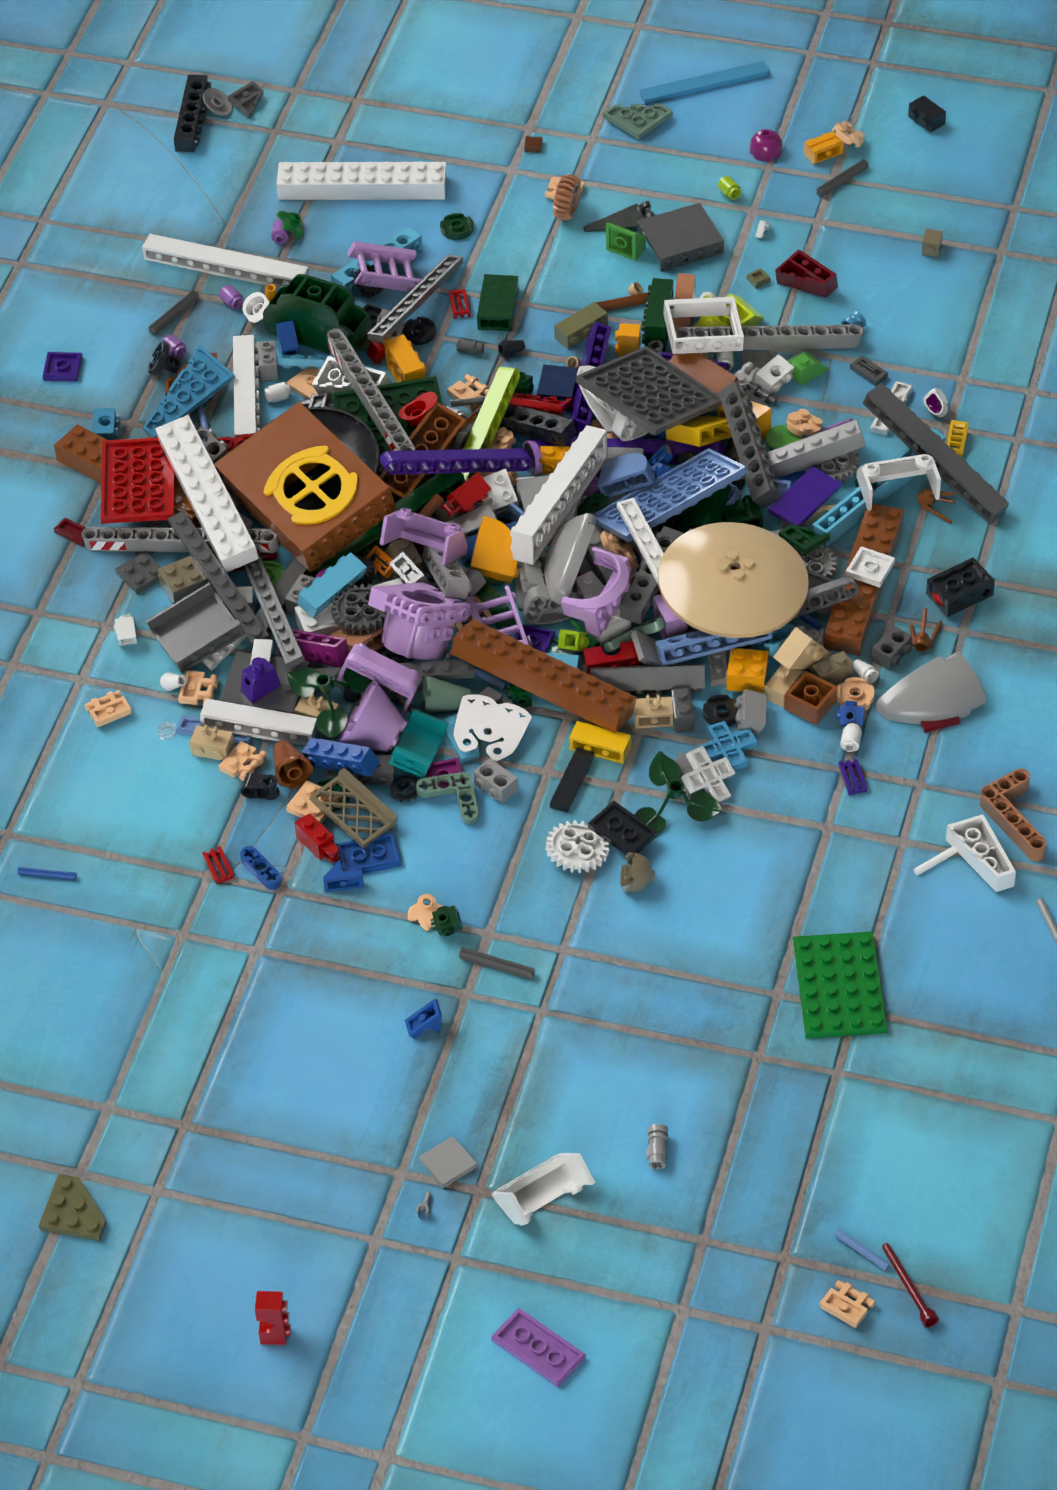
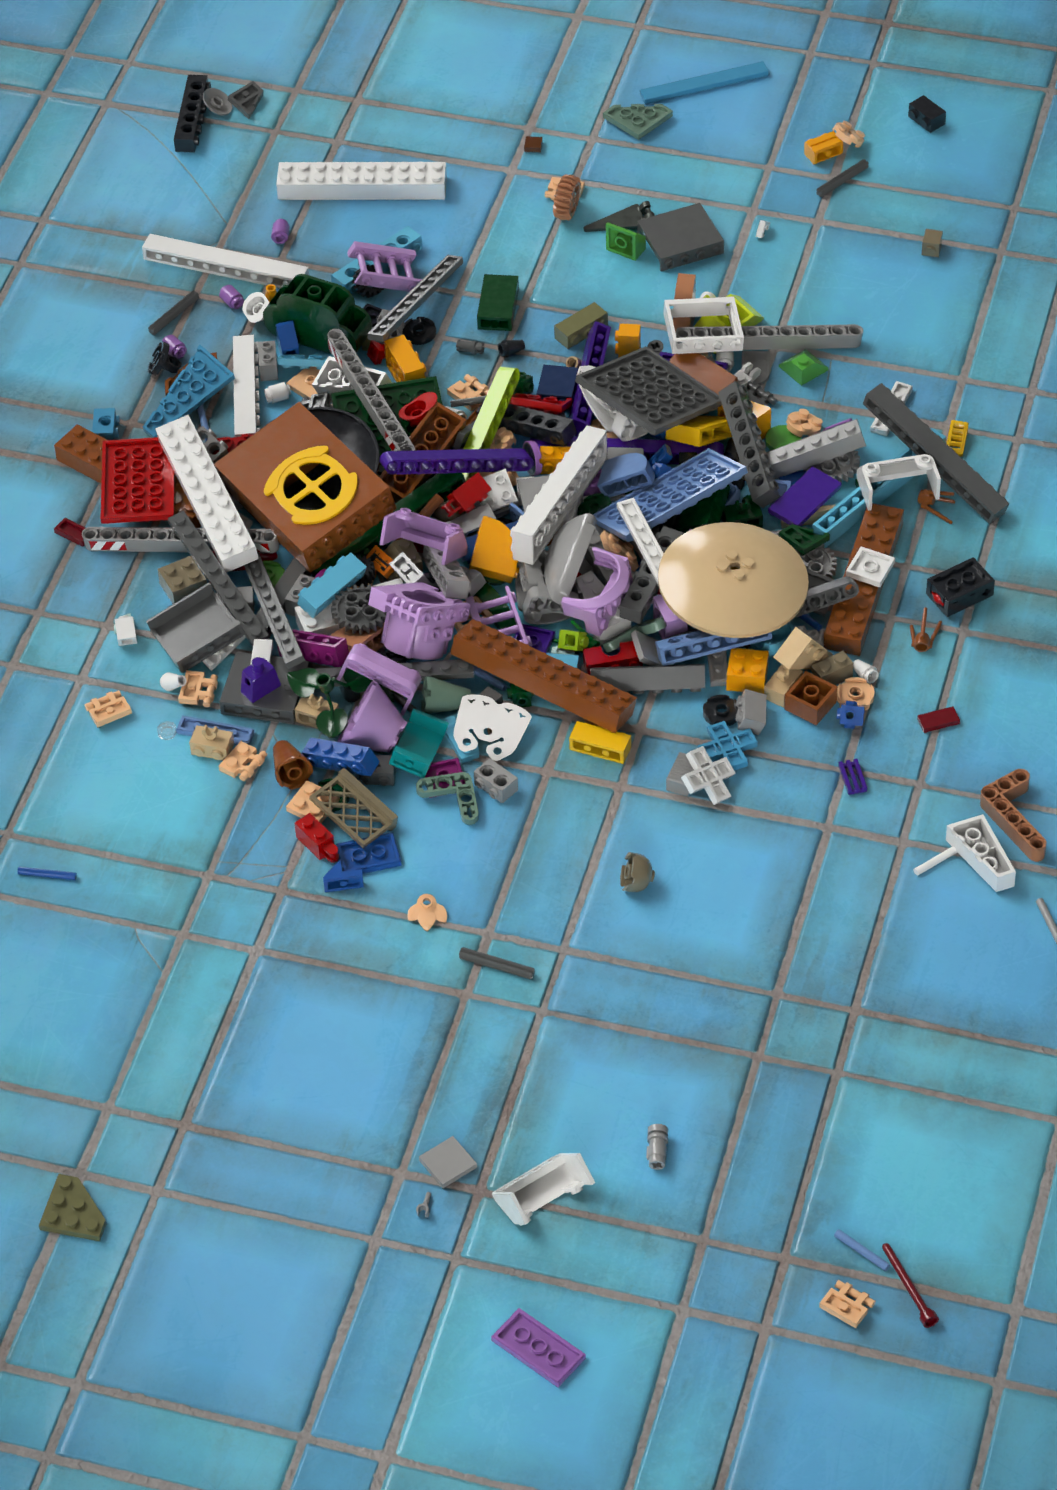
(62, 366): dark purple tile -> none
(139, 572): dark grey plate -> none
(213, 854): red tile -> none
(258, 722): white brick -> none
(259, 785): black piece -> none
(262, 875): blue beam -> none
(273, 1317): red arch -> none
(292, 222): green plate -> none
(400, 784): black gear -> none
(425, 1018): blue slope -> none
(446, 920): dark green brick -> none
(456, 226): dark green tile -> none
(461, 312): red tile -> none
(572, 779): black tile -> none
(576, 847): white gear -> none
(622, 829): black tile -> none
(623, 302): dark orange axle -> none
(635, 288): tan hinge -> none
(653, 712): tan brick -> none
(654, 324): dark green brick -> none
(666, 771): dark green plant -> none
(682, 710): dark grey brick -> none
(729, 187): lime brick -> none
(758, 278): olive tile -> none
(765, 145): magenta cylinder -> none
(774, 374): white brick -> none
(806, 274): dark red wedge -> none
(839, 985): green plate -> none
(851, 737): white brick -> none
(855, 318): dark azure wheel -> none
(868, 370): dark grey tile -> none
(891, 648): dark grey brick -> none
(934, 692): light grey panel -> none
(936, 402): rock -> none

